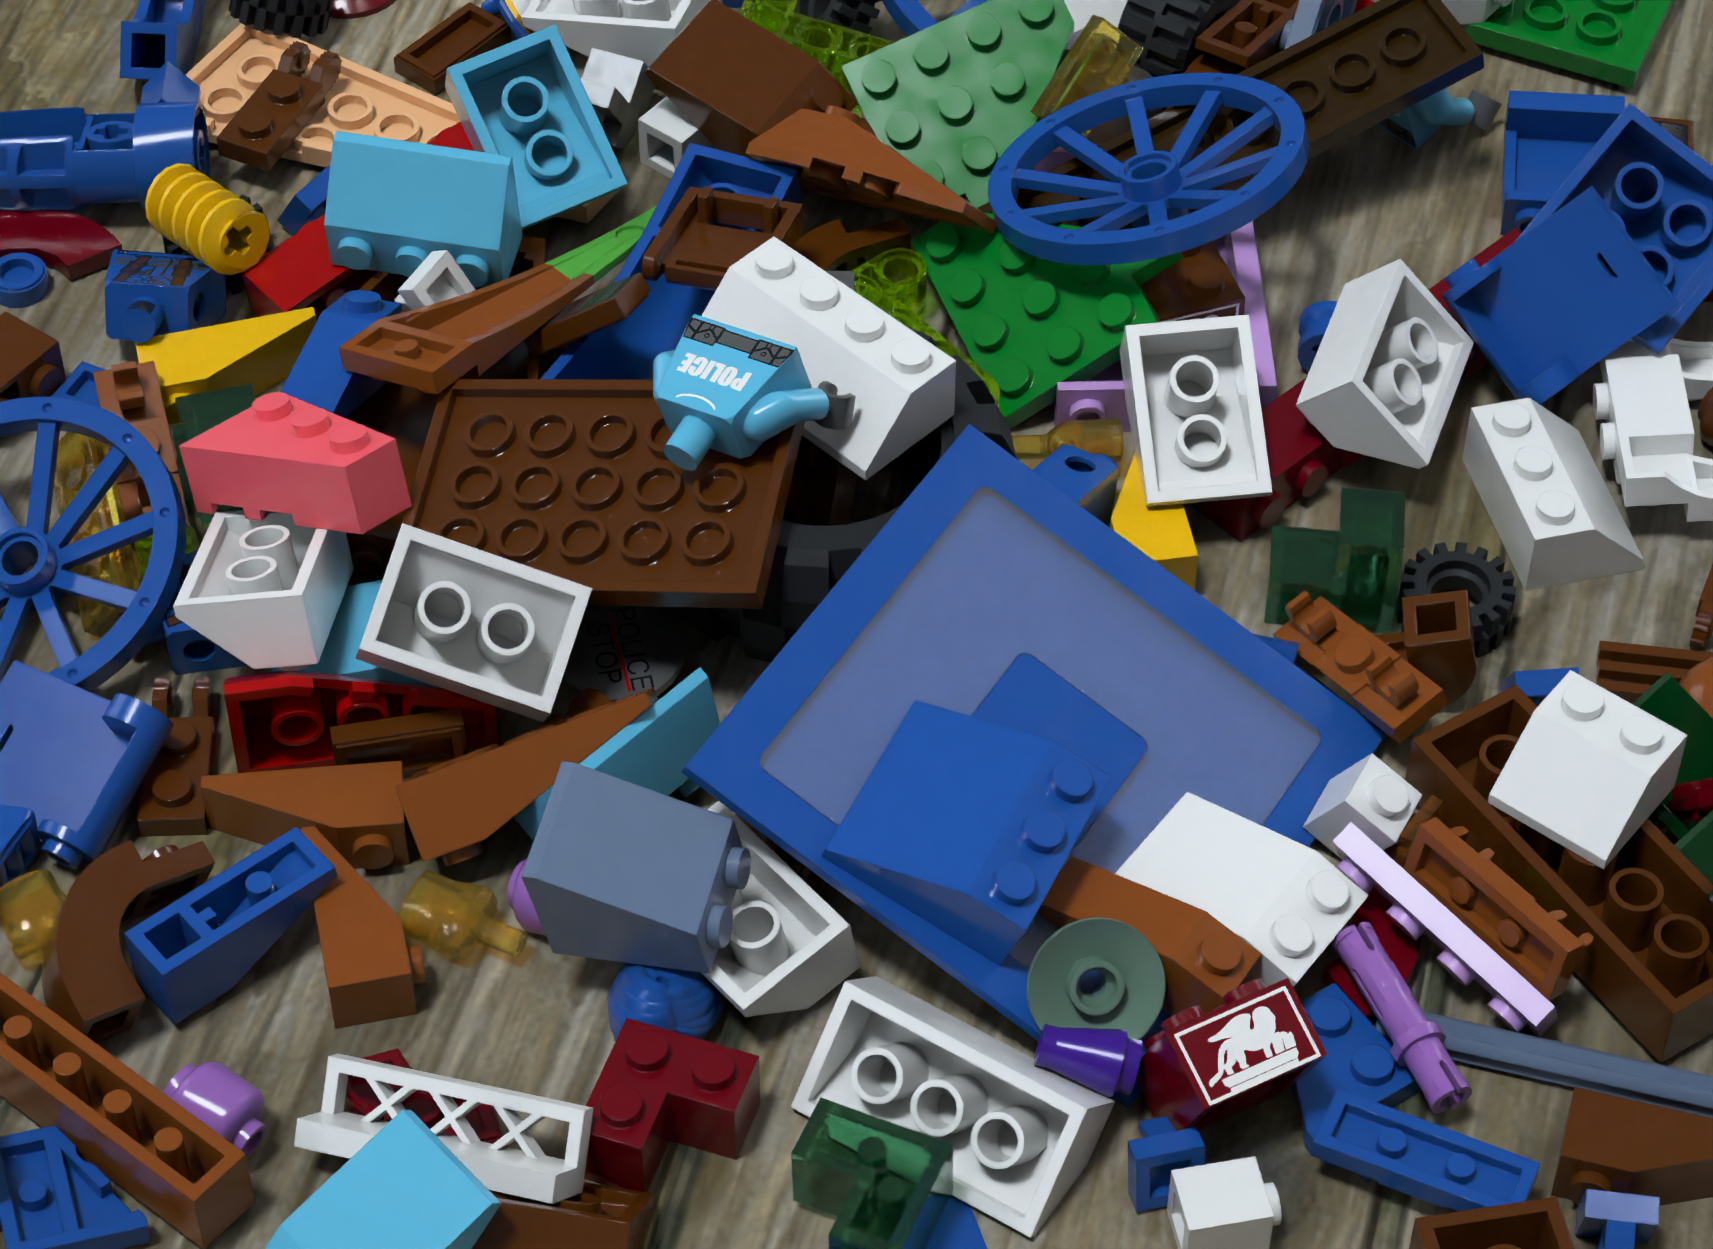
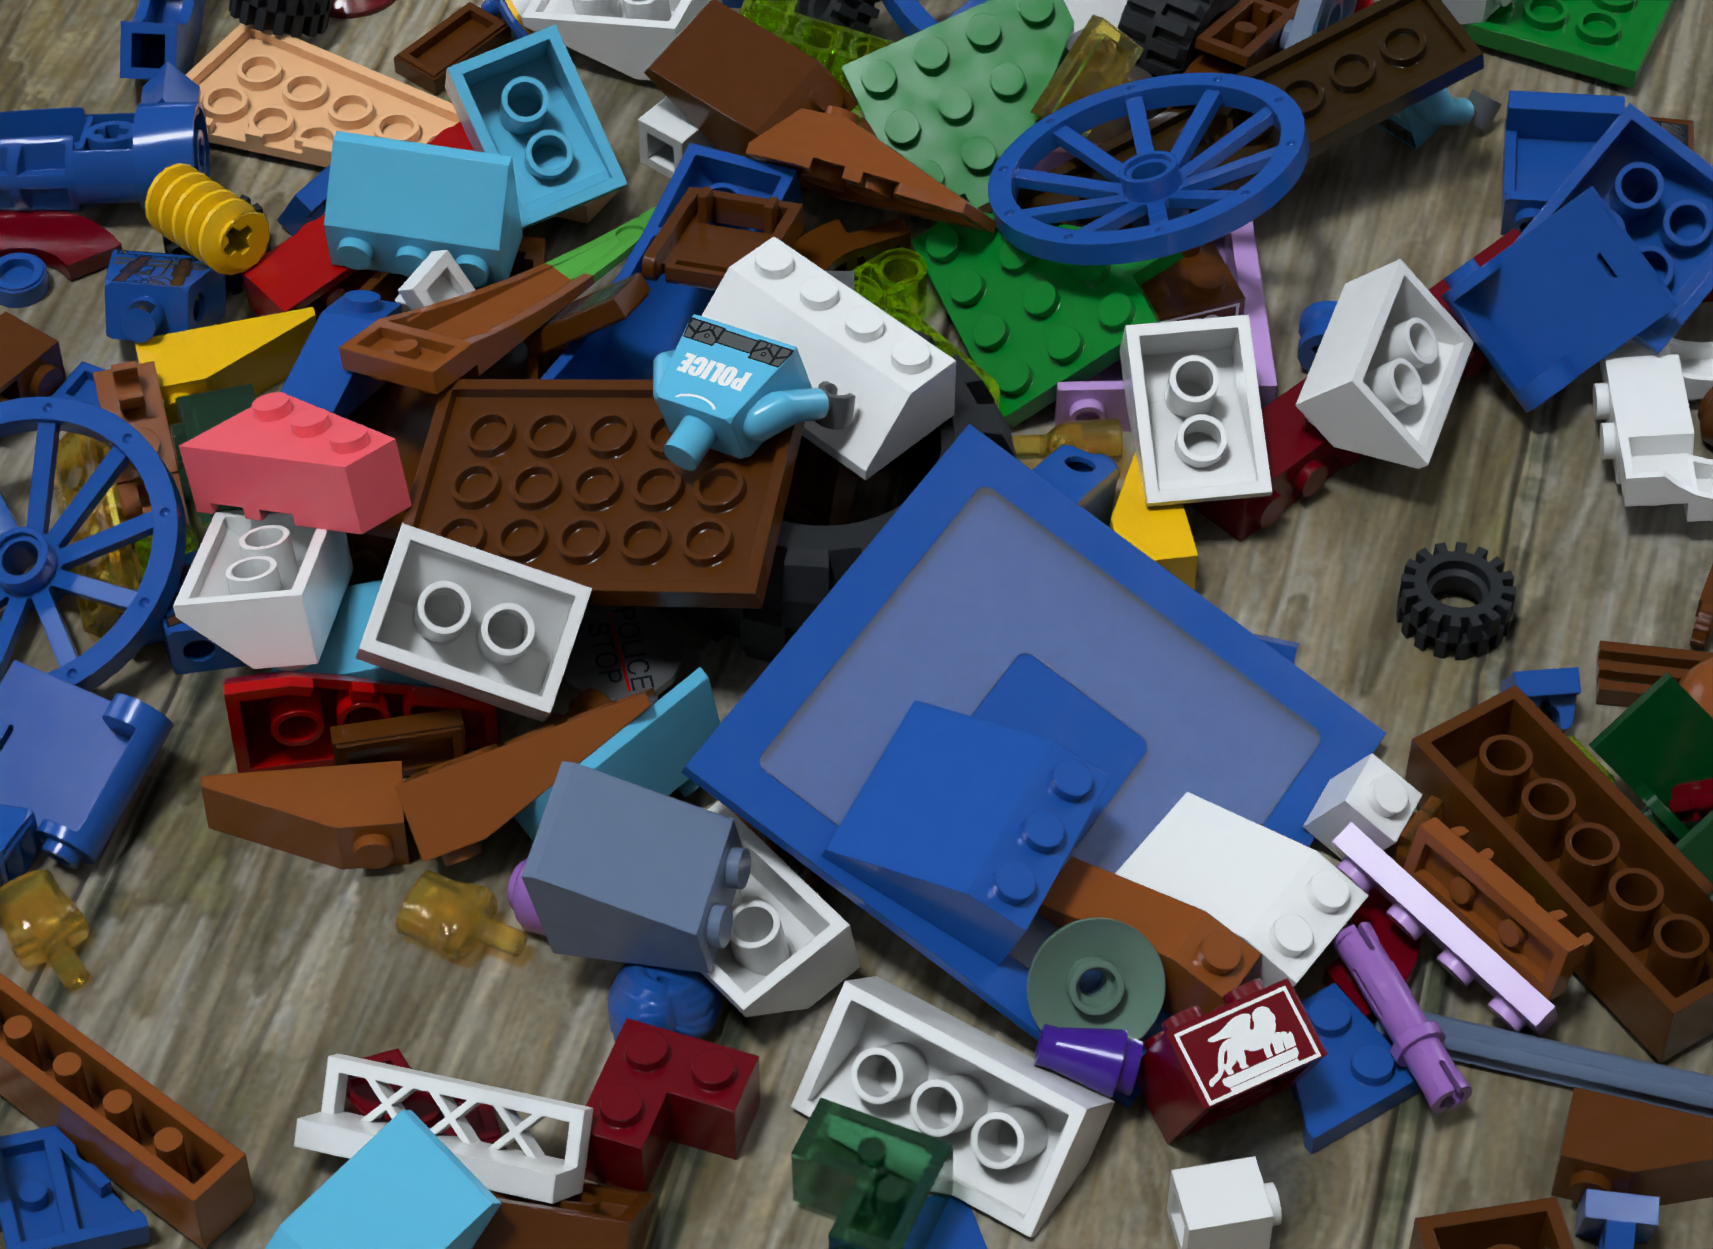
(83, 959): reddish brown arch -> none
(171, 790): reddish brown hinge -> none
(221, 1102): medium lavender head -> none
(225, 925): blue slope -> none
(279, 108): reddish brown hinge -> none
(363, 947): dark orange slope -> none
(617, 93): brick -> none
(1154, 1158): blue tile -> none
(1348, 566): clear green brick -> none
(1360, 667): dark orange plate -> none
(1420, 1156): blue plate -> none
(1438, 640): reddish brown brick -> none
(1546, 496): white slope -> none
(1589, 769): white slope -> none

